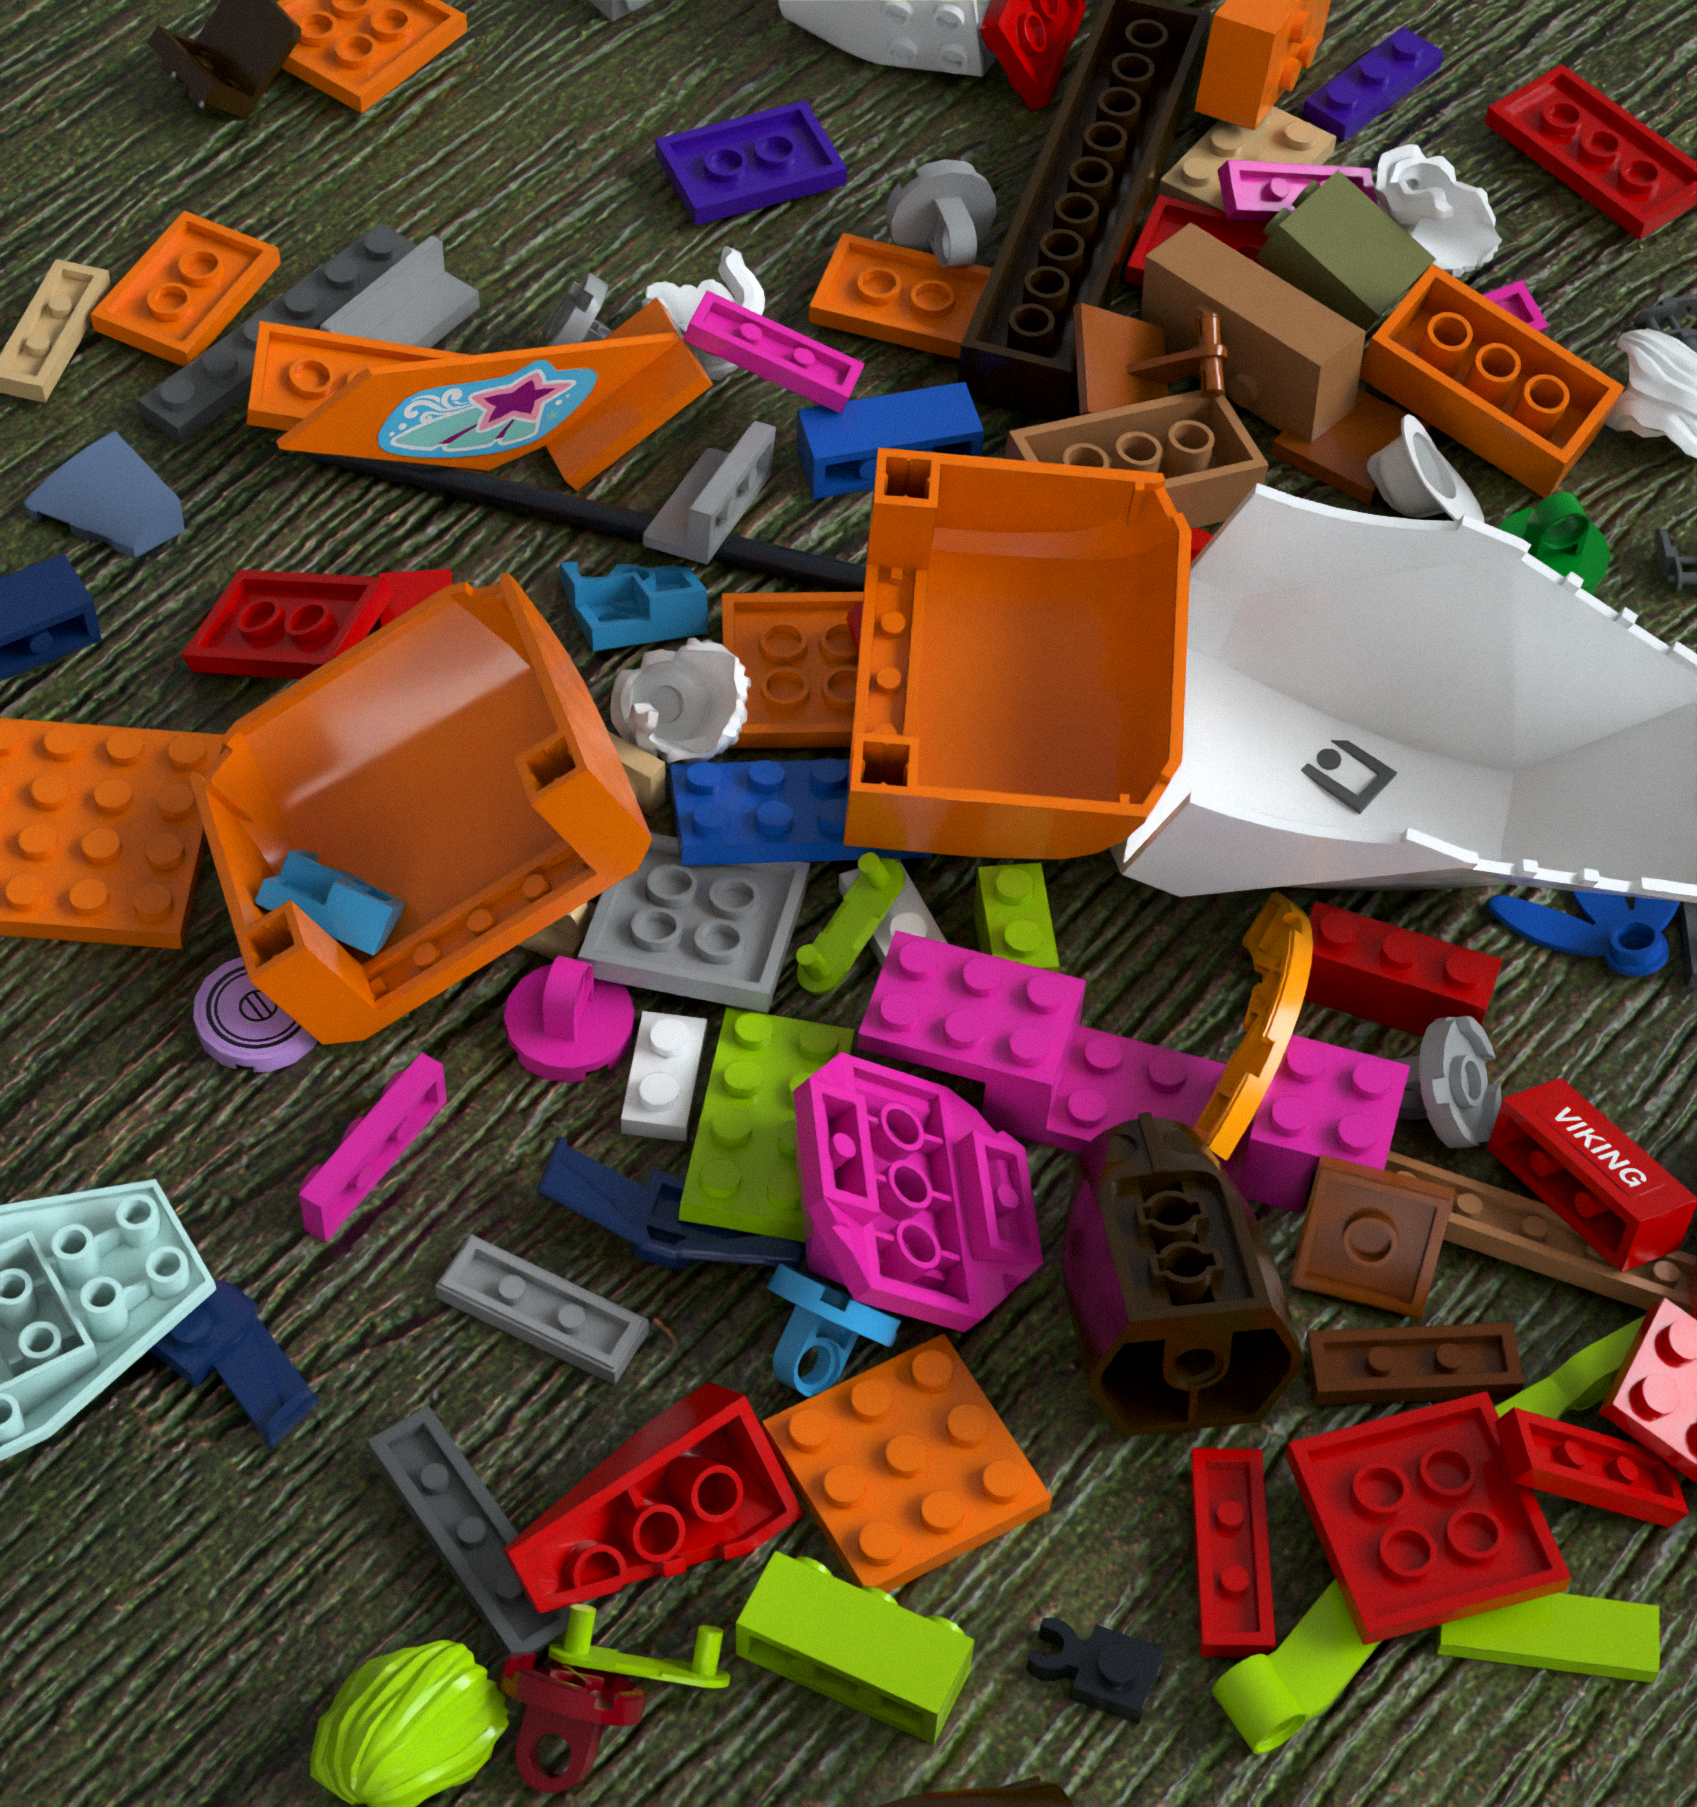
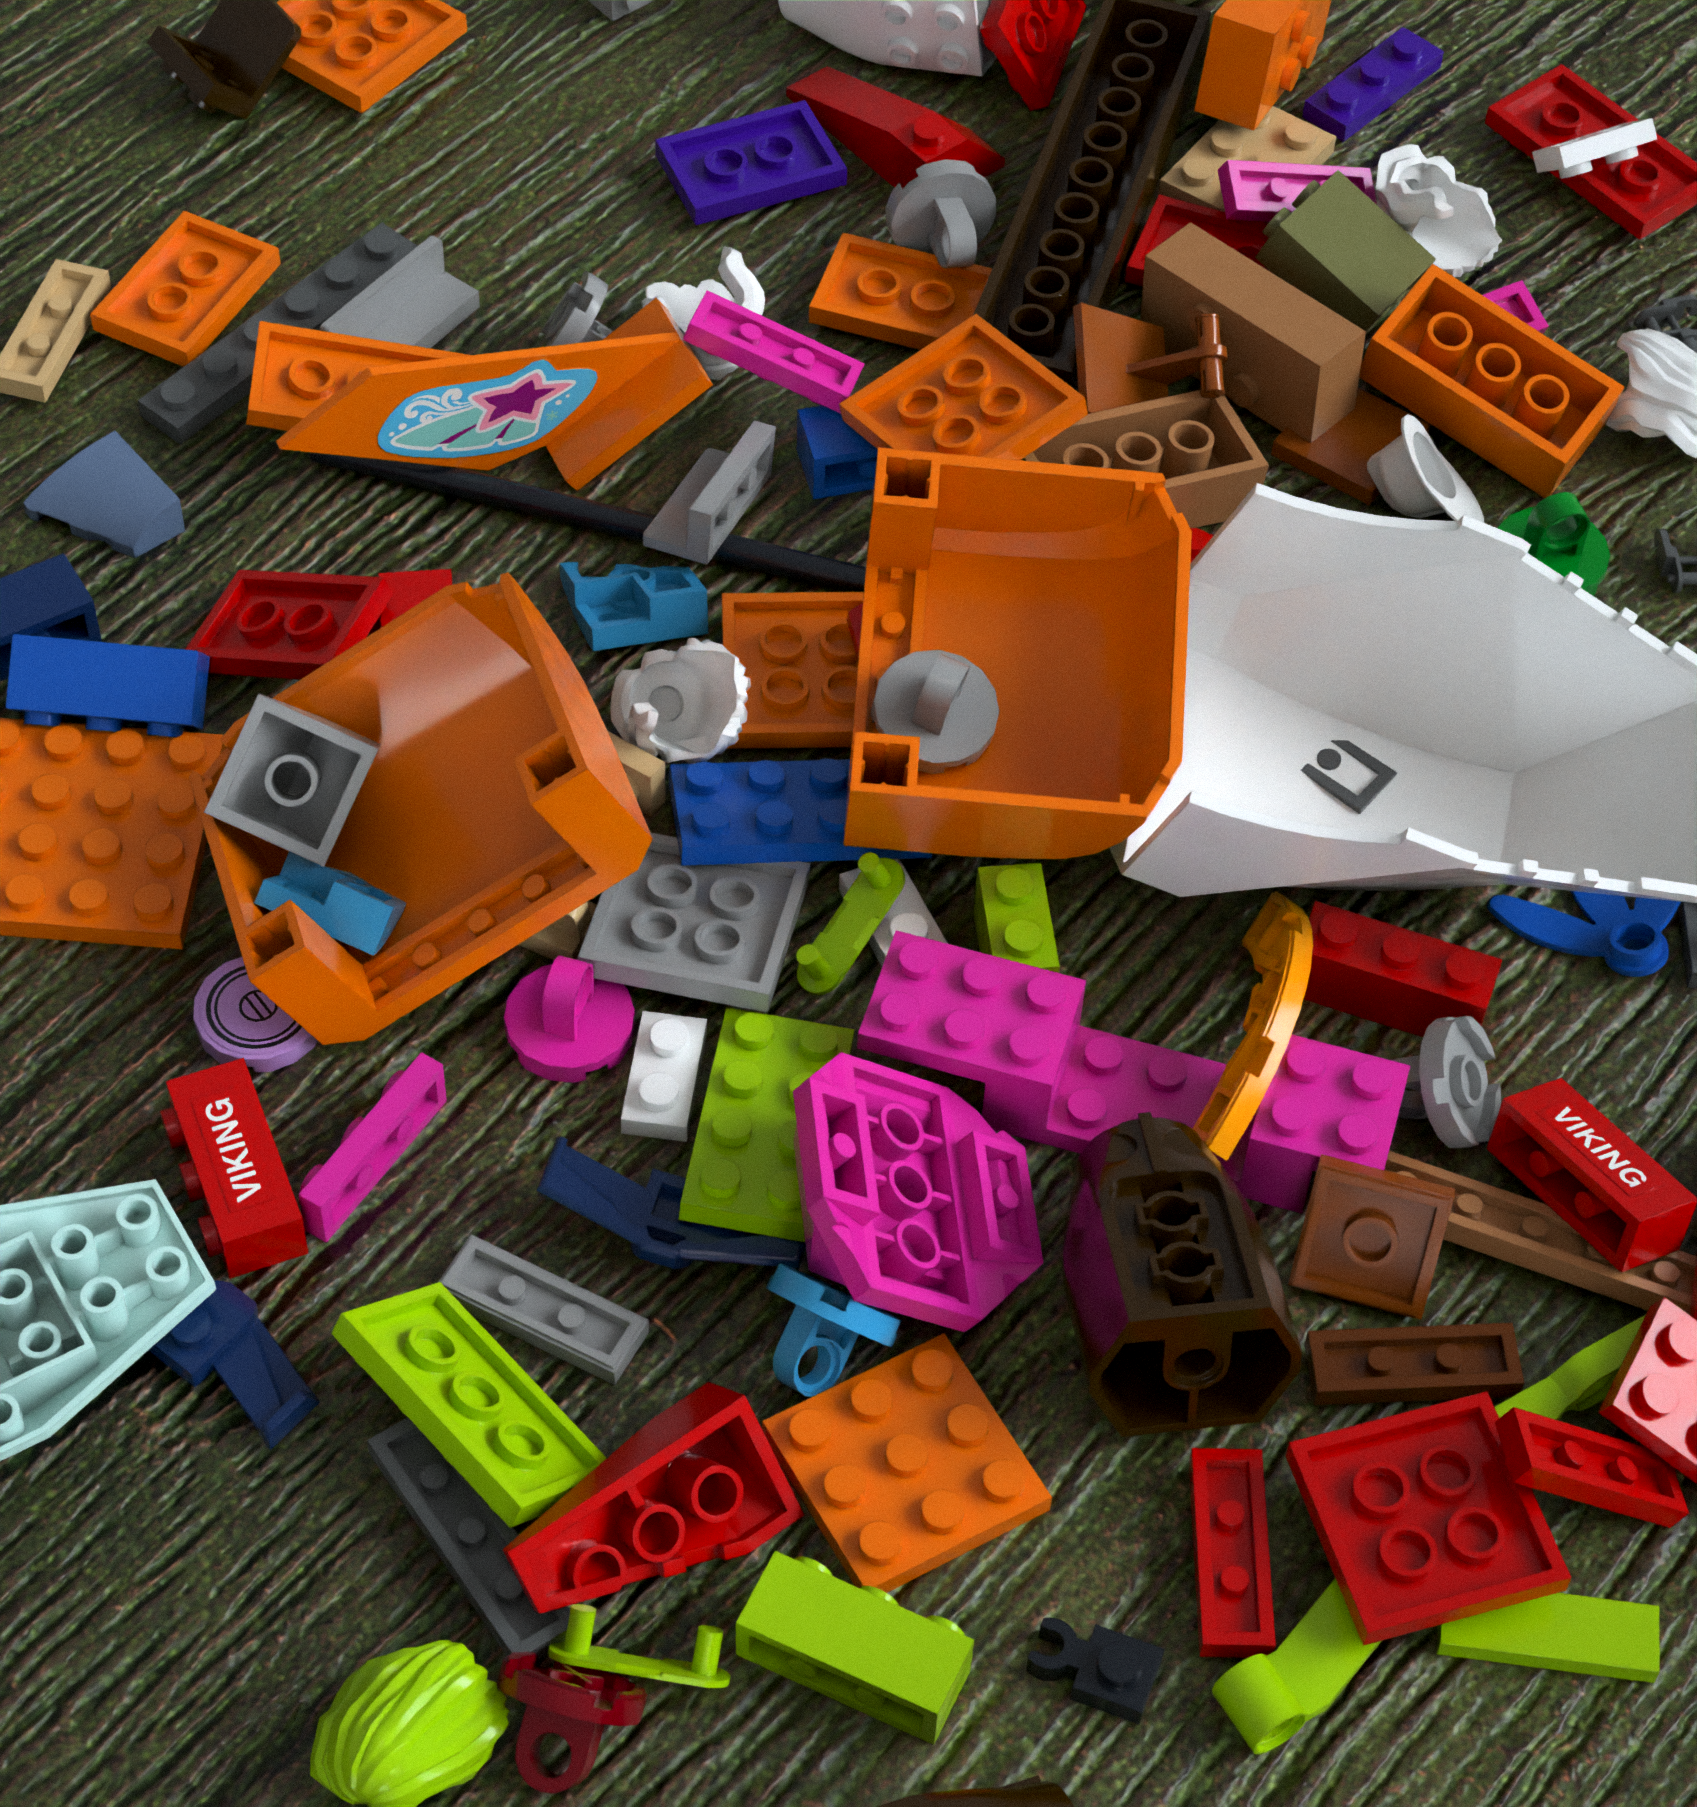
(107, 684): none -> blue brick
(233, 1169): none -> red brick
(292, 778): none -> light grey slope
(470, 1400): none -> lime plate
(889, 130): none -> red wedge
(941, 702): none -> light grey tile
(966, 397): none -> orange plate
(1614, 143): none -> white plate

